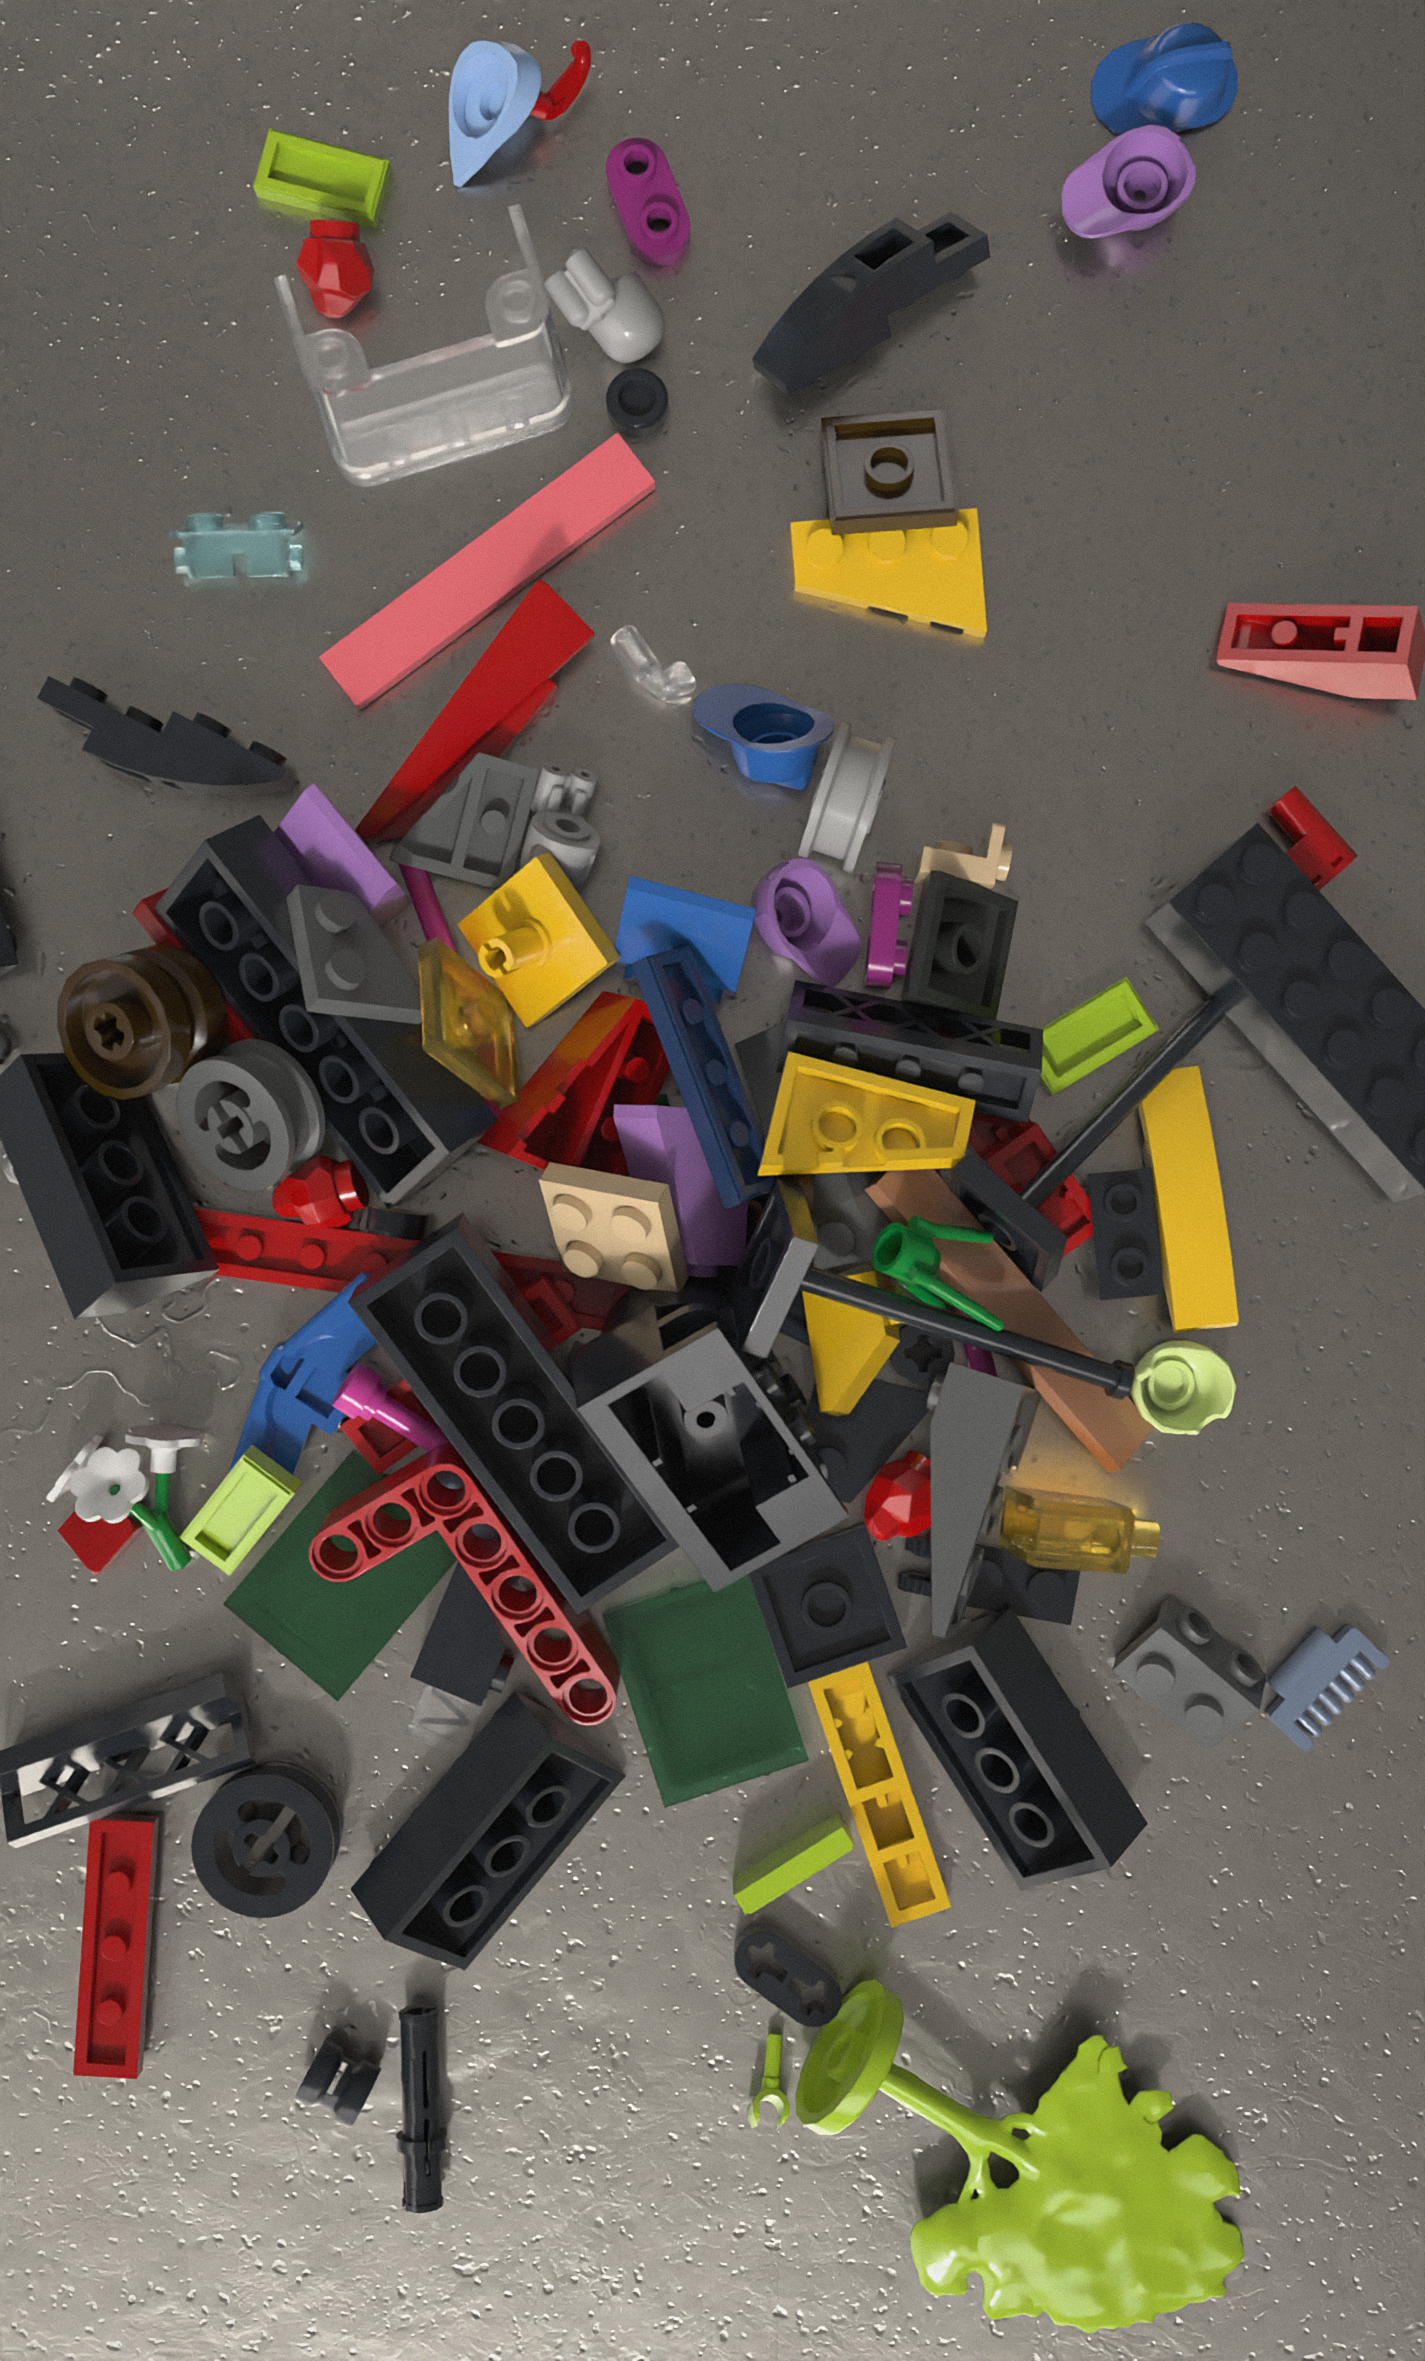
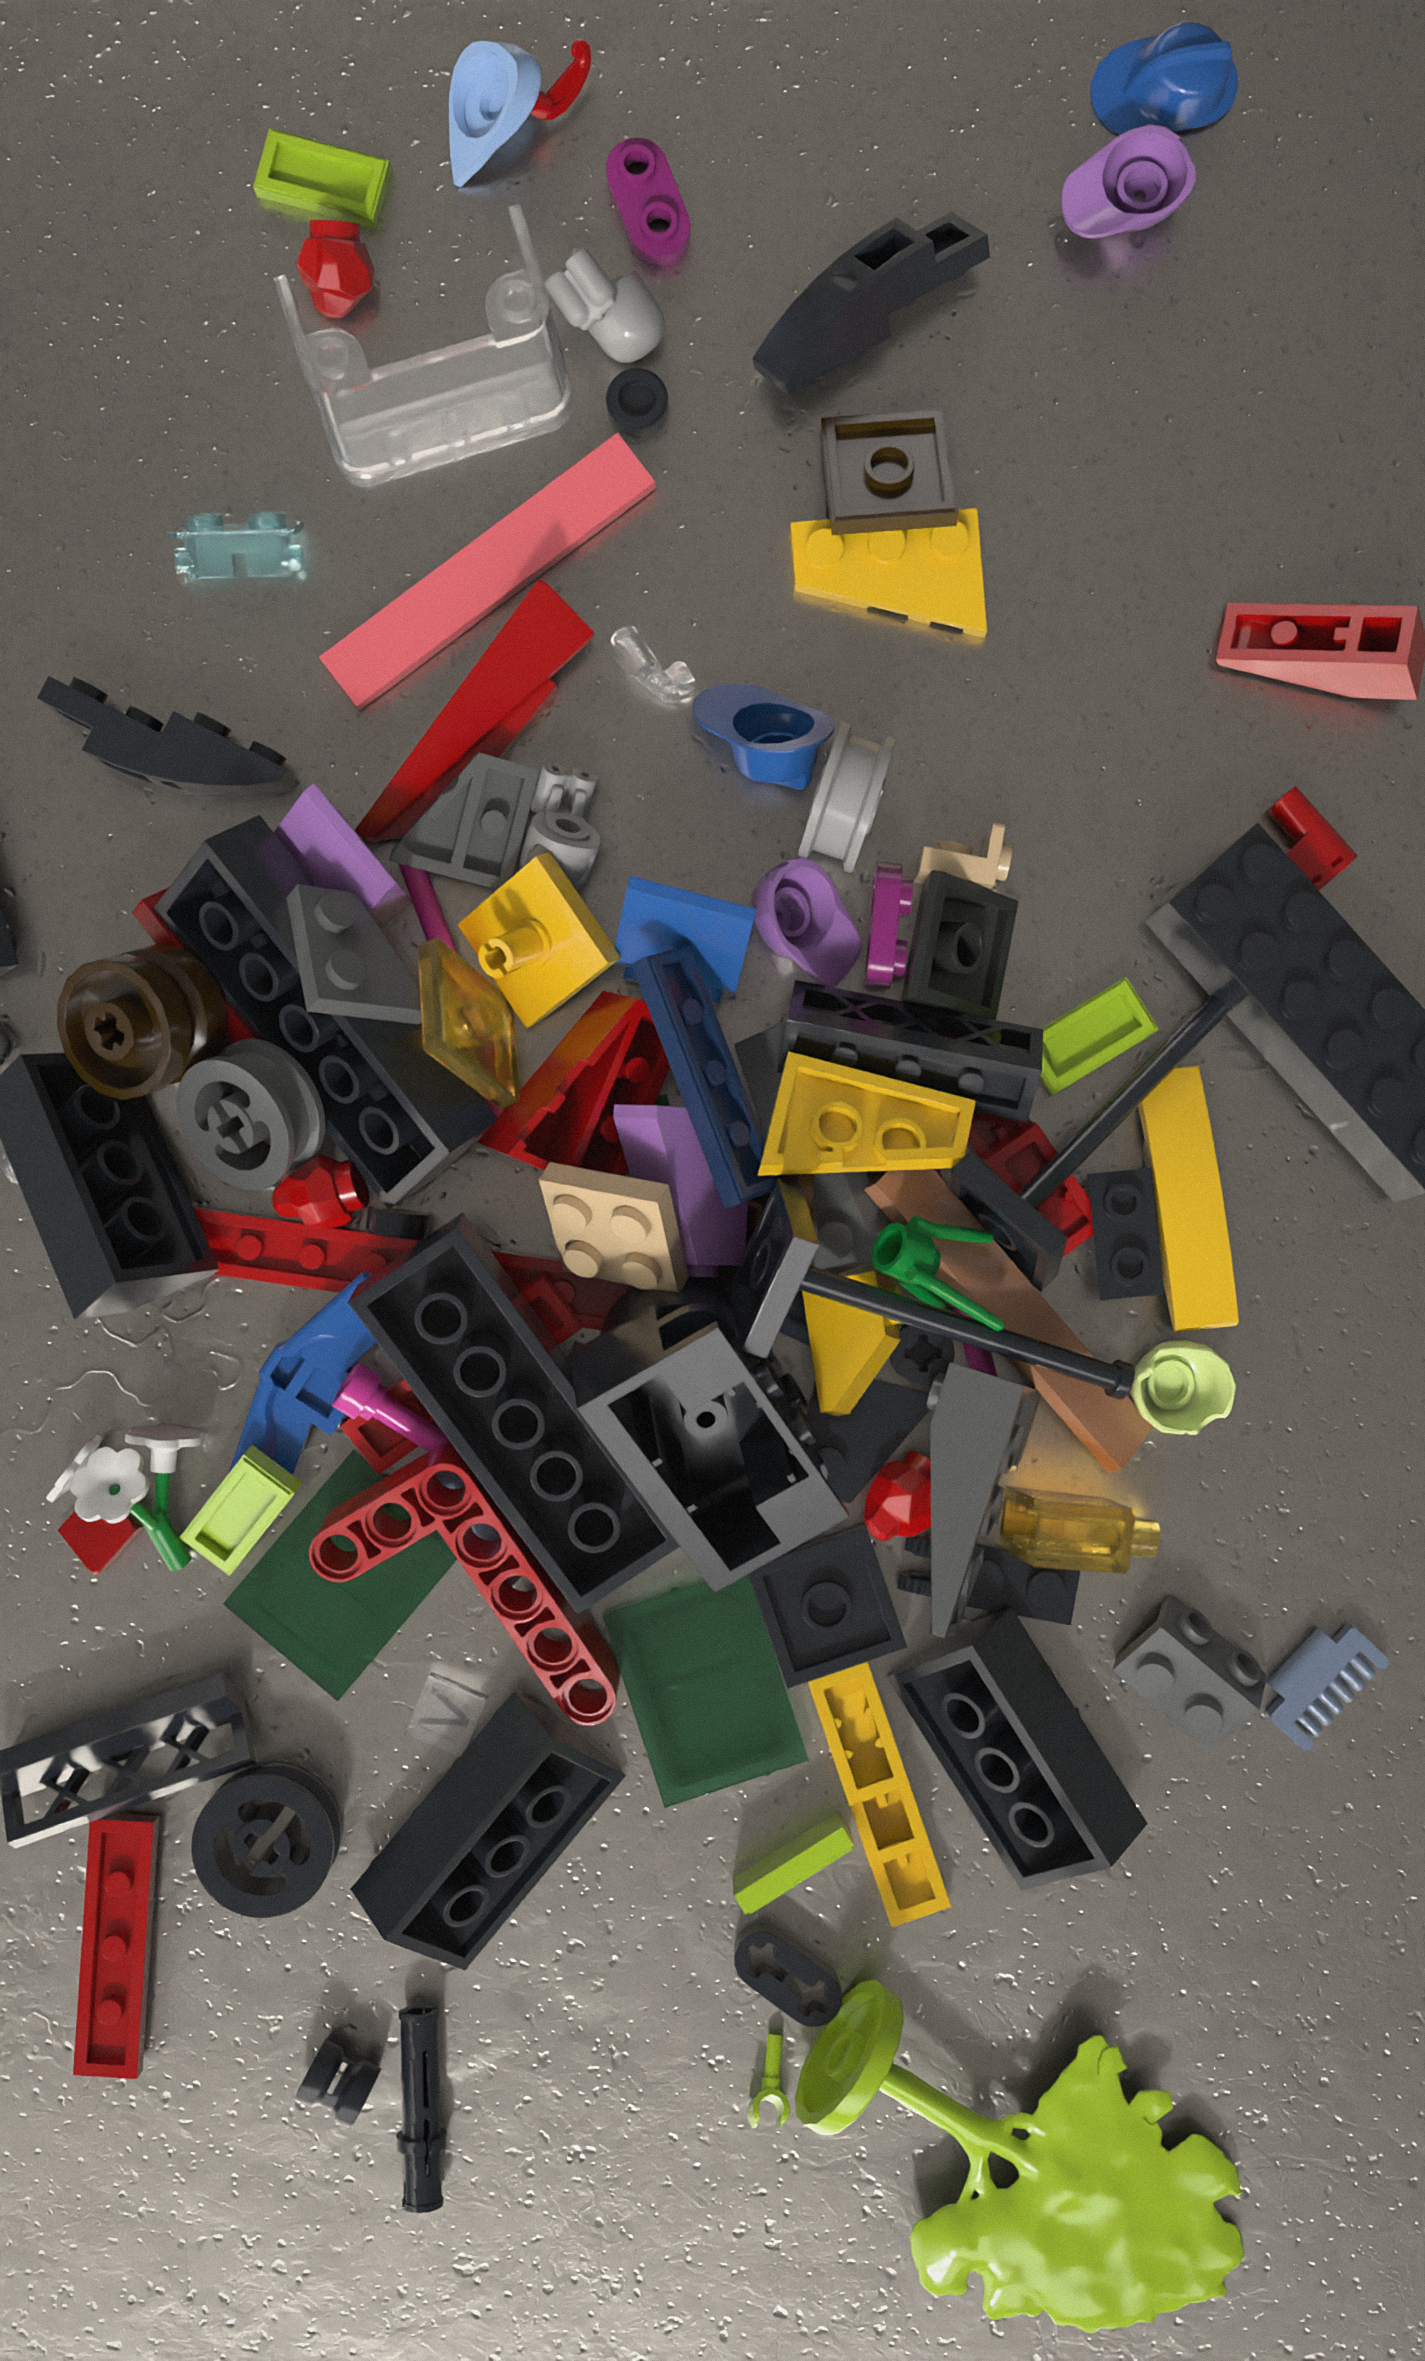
(464, 1644): black slope -> none

